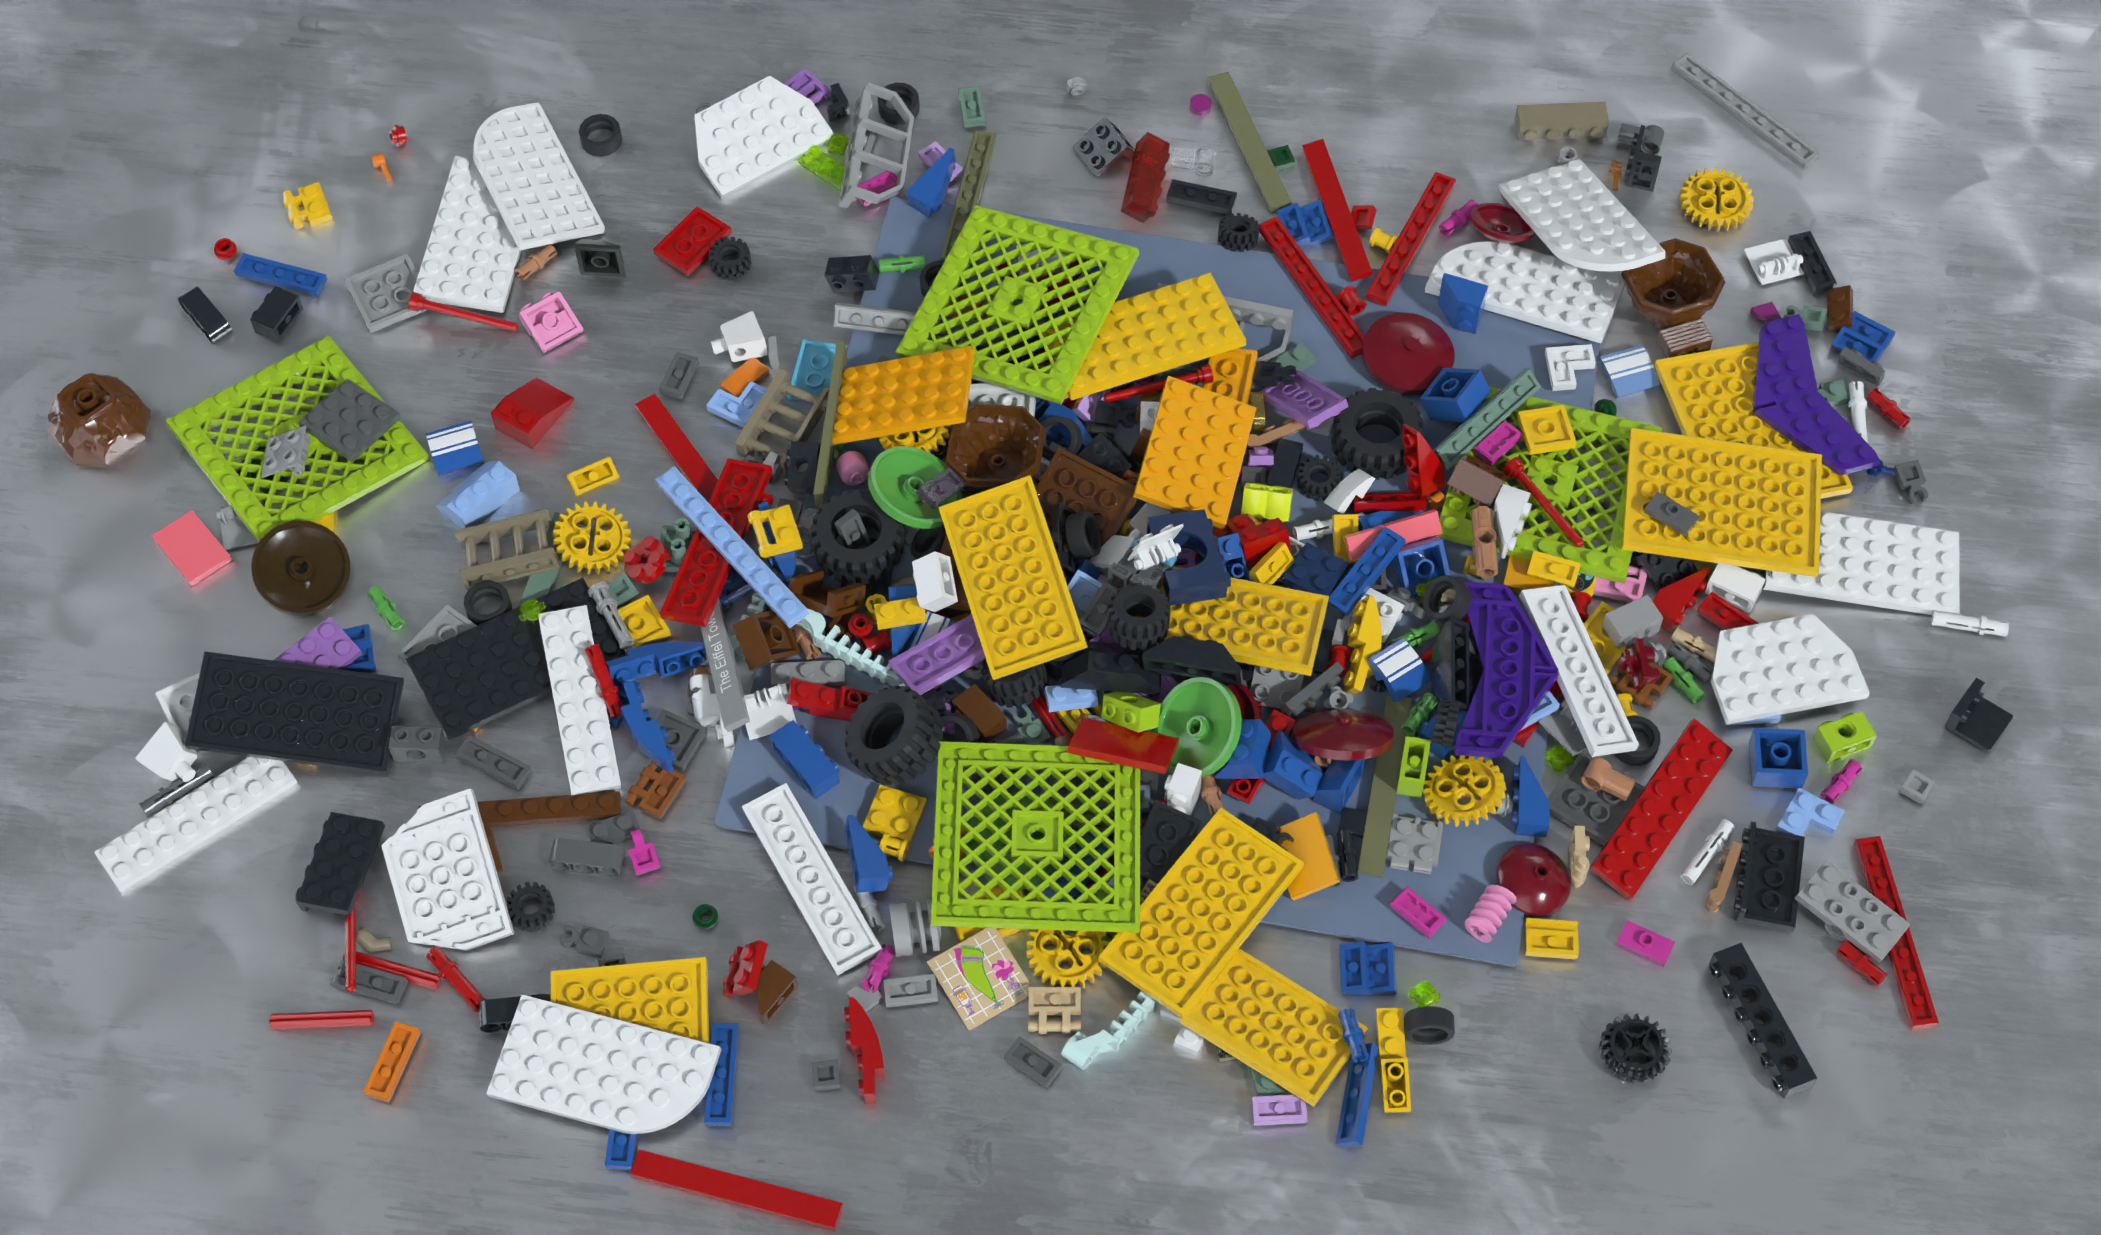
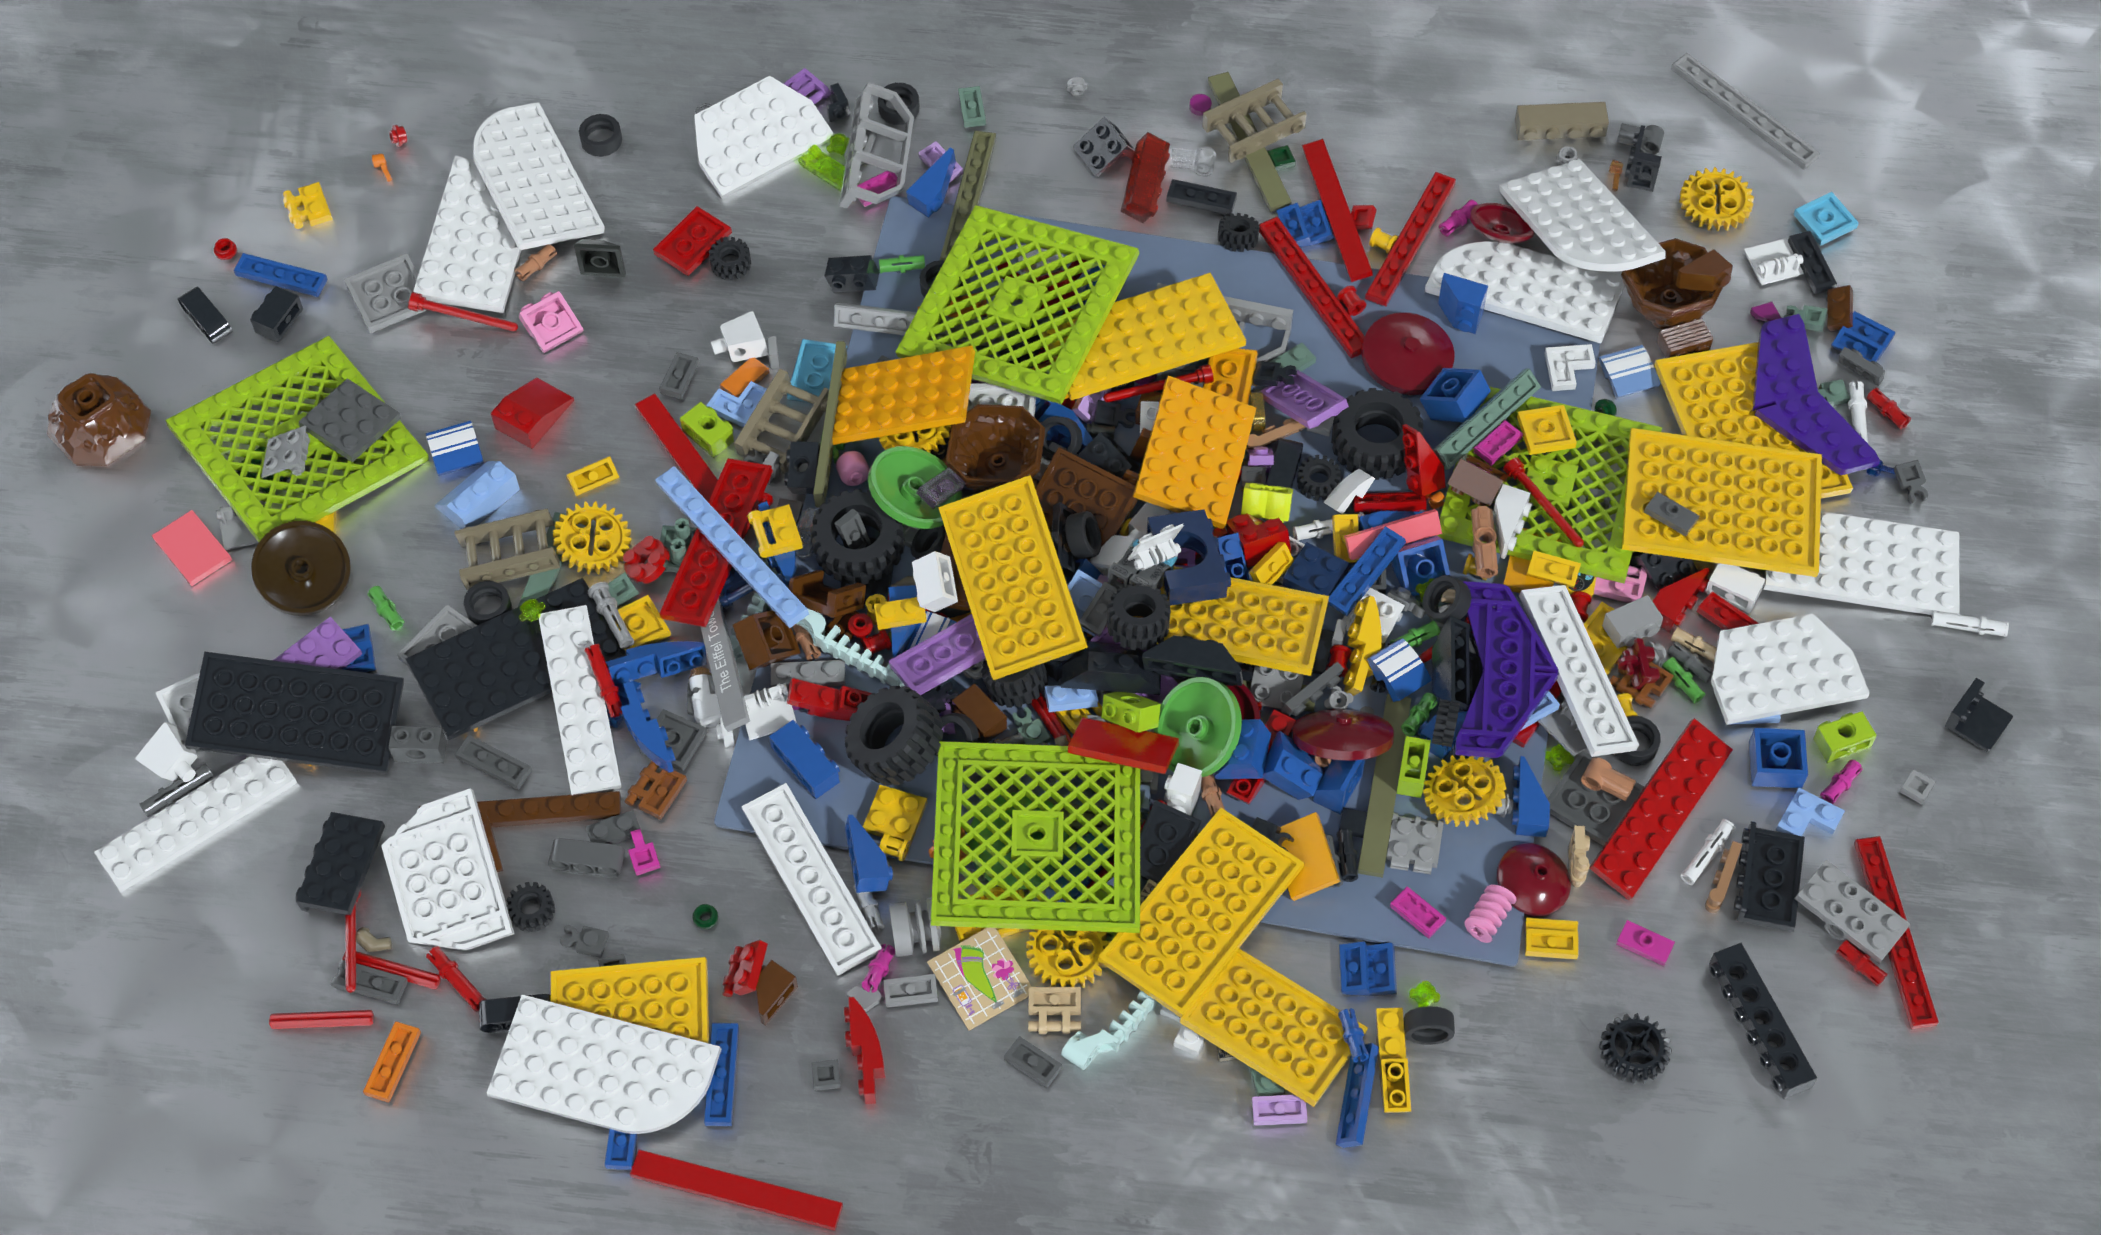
(711, 440): none -> lime brick
(1253, 102): none -> dark tan fence
(1705, 273): none -> reddish brown slope
(1826, 218): none -> medium azure plate

